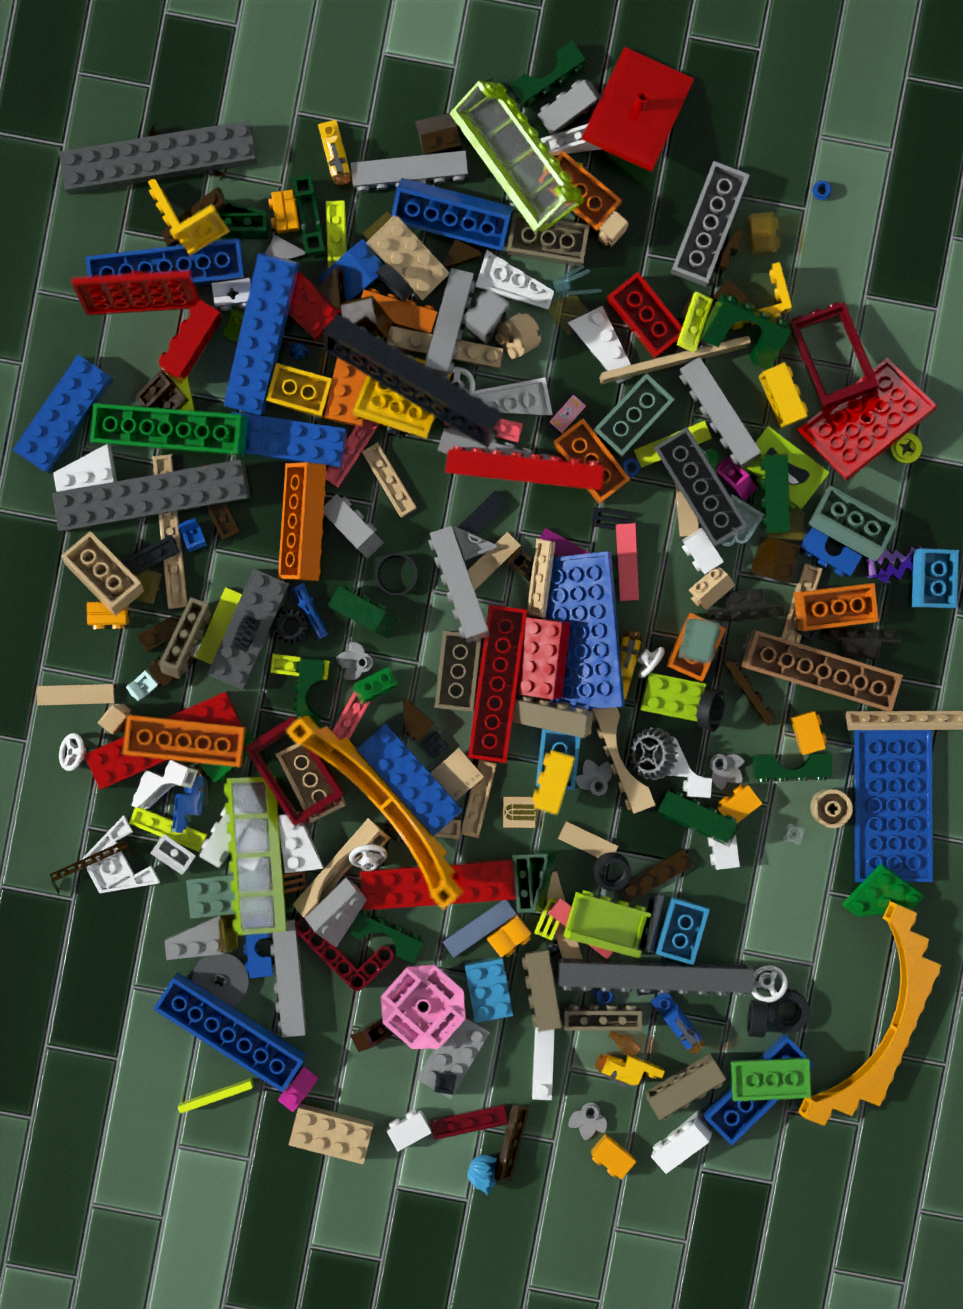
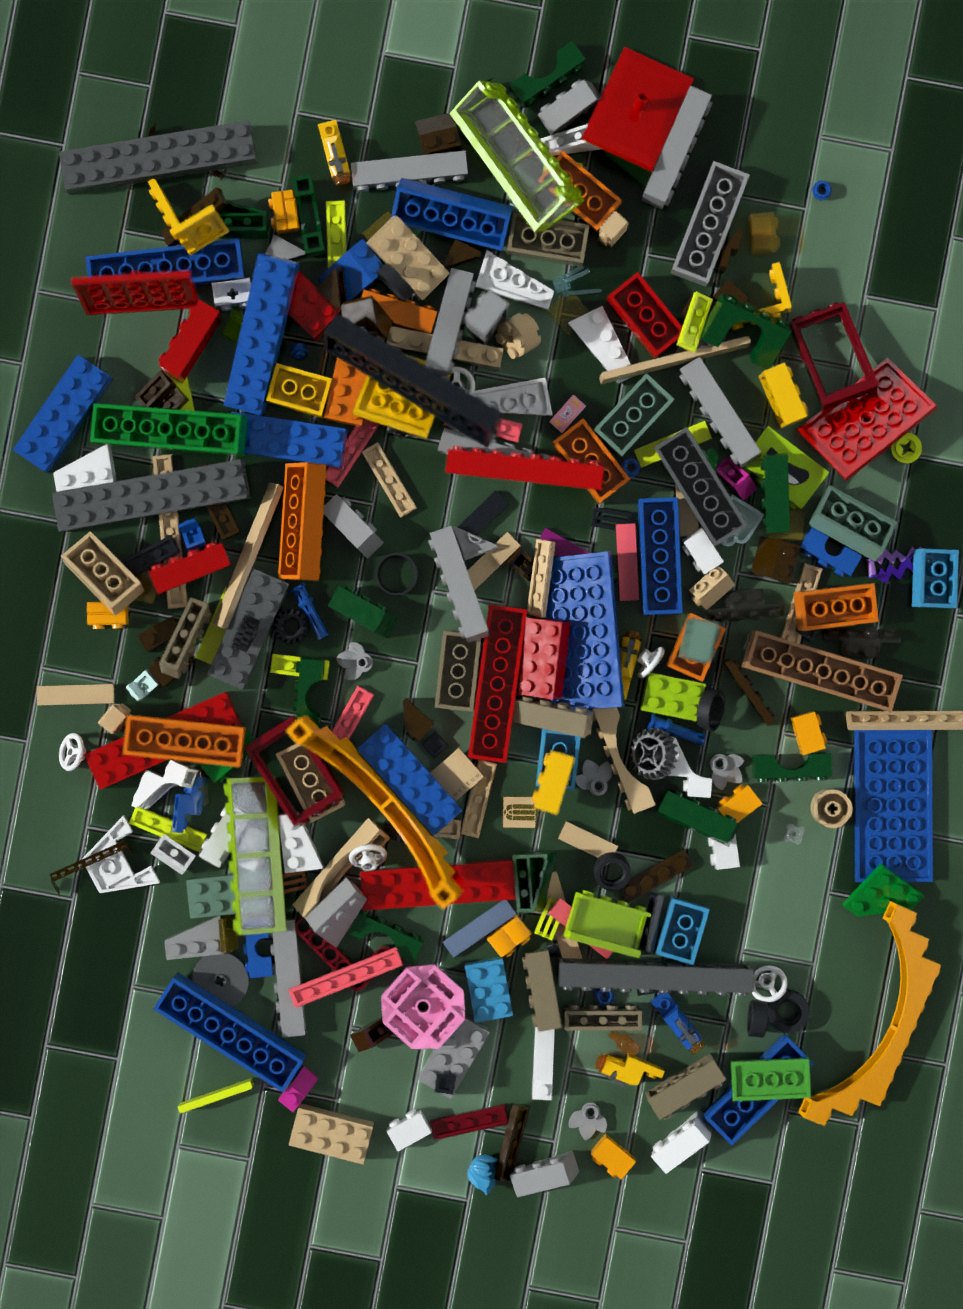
(189, 568): none -> red brick
(248, 555): none -> tan tile
(346, 977): none -> coral tile
(375, 686): green brick -> none
(545, 1174): none -> light grey wedge
(659, 556): none -> blue brick
(676, 730): none -> blue pin
(679, 142): none -> light grey brick

